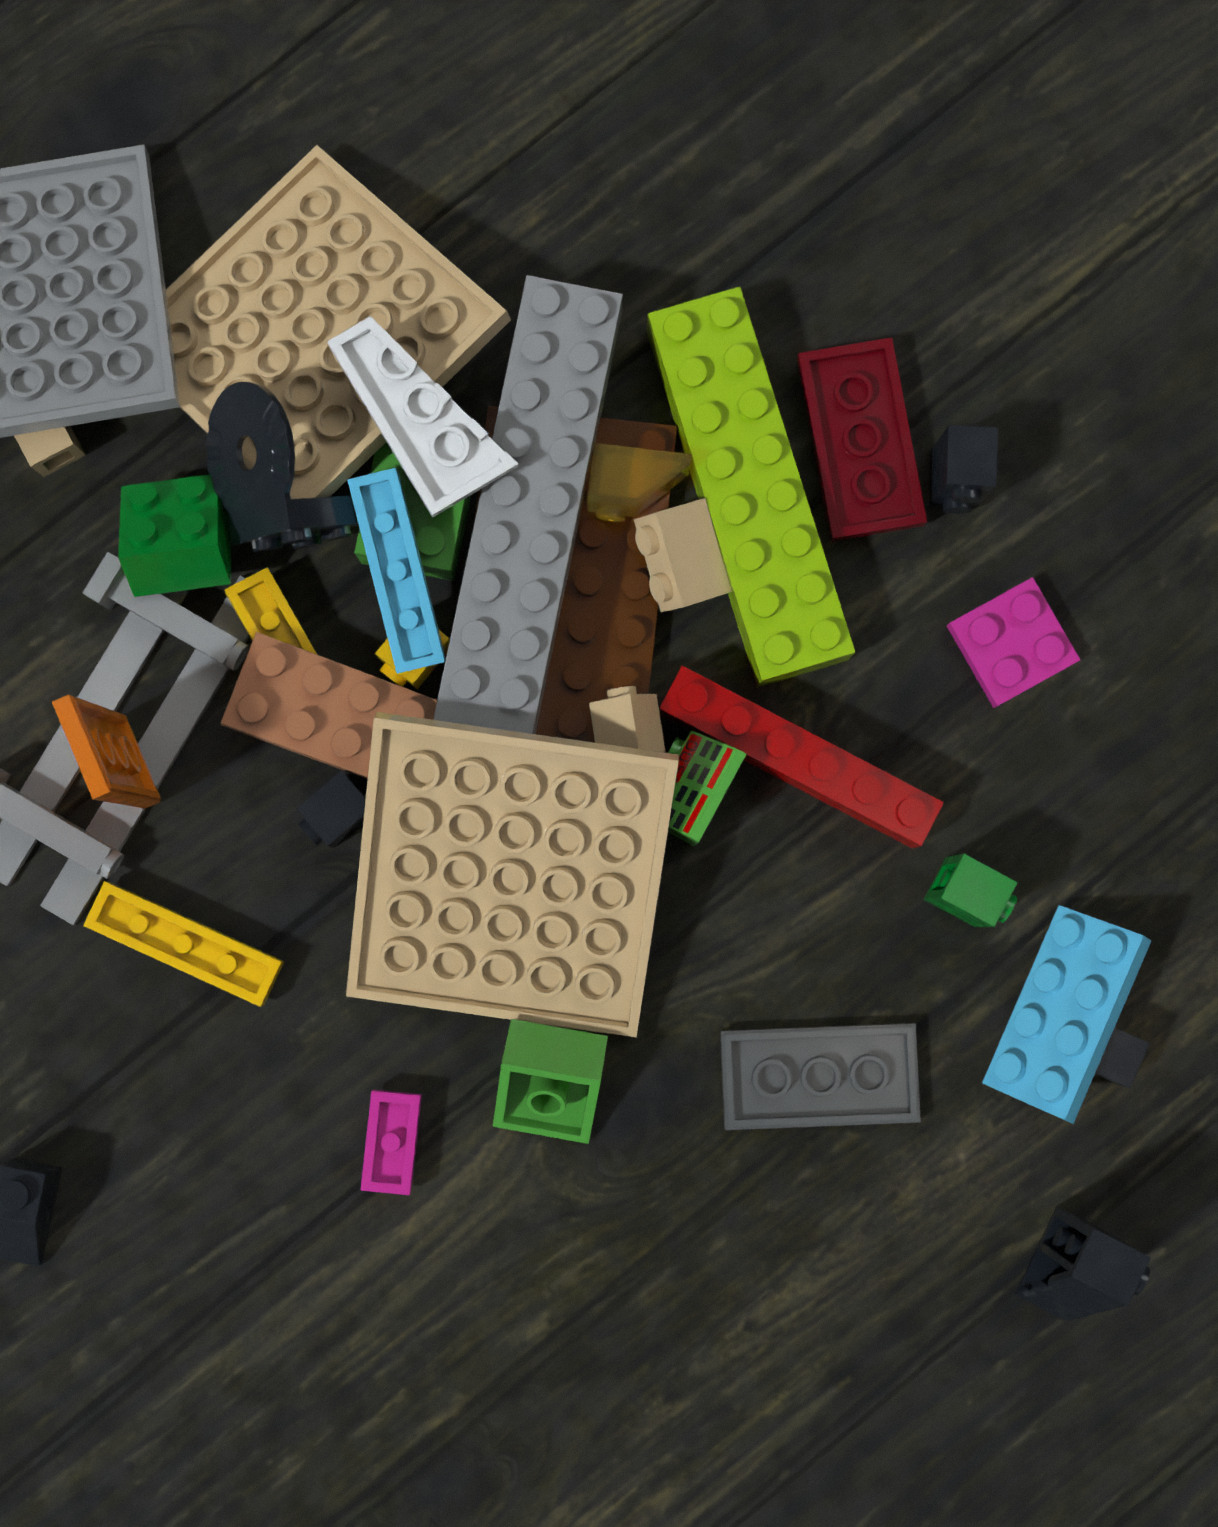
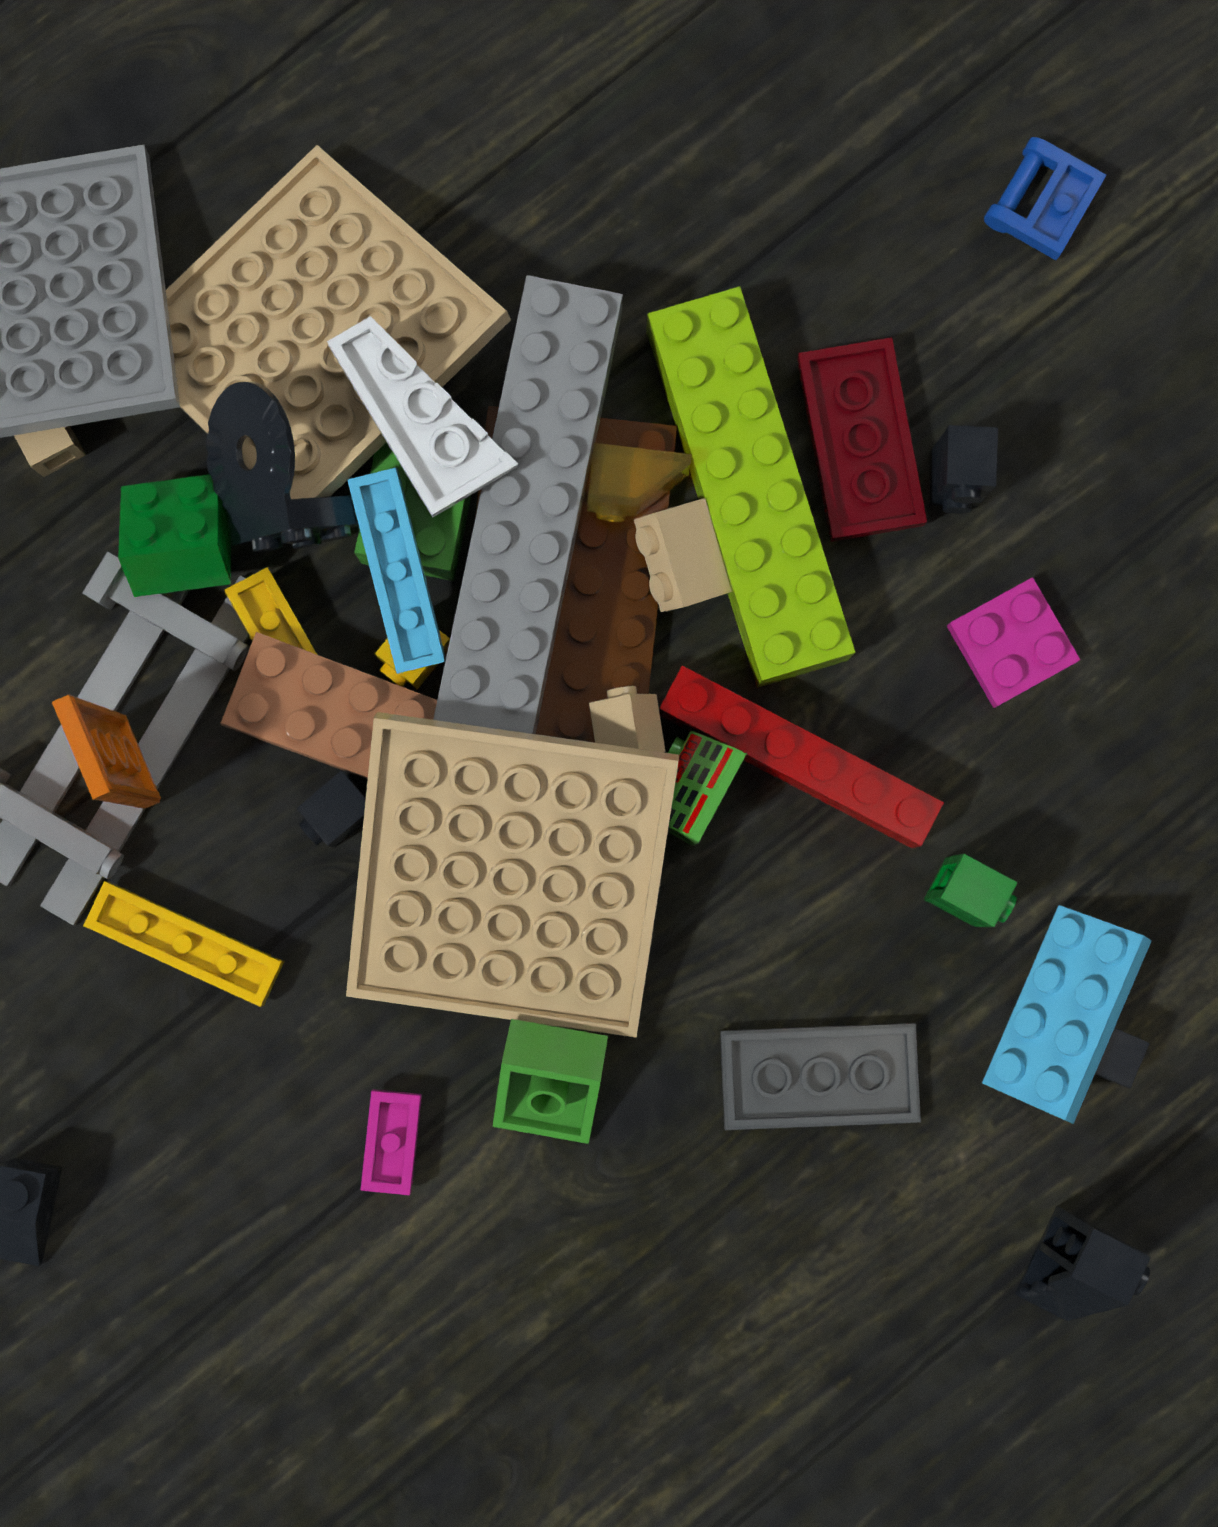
(1058, 206): none -> blue plate

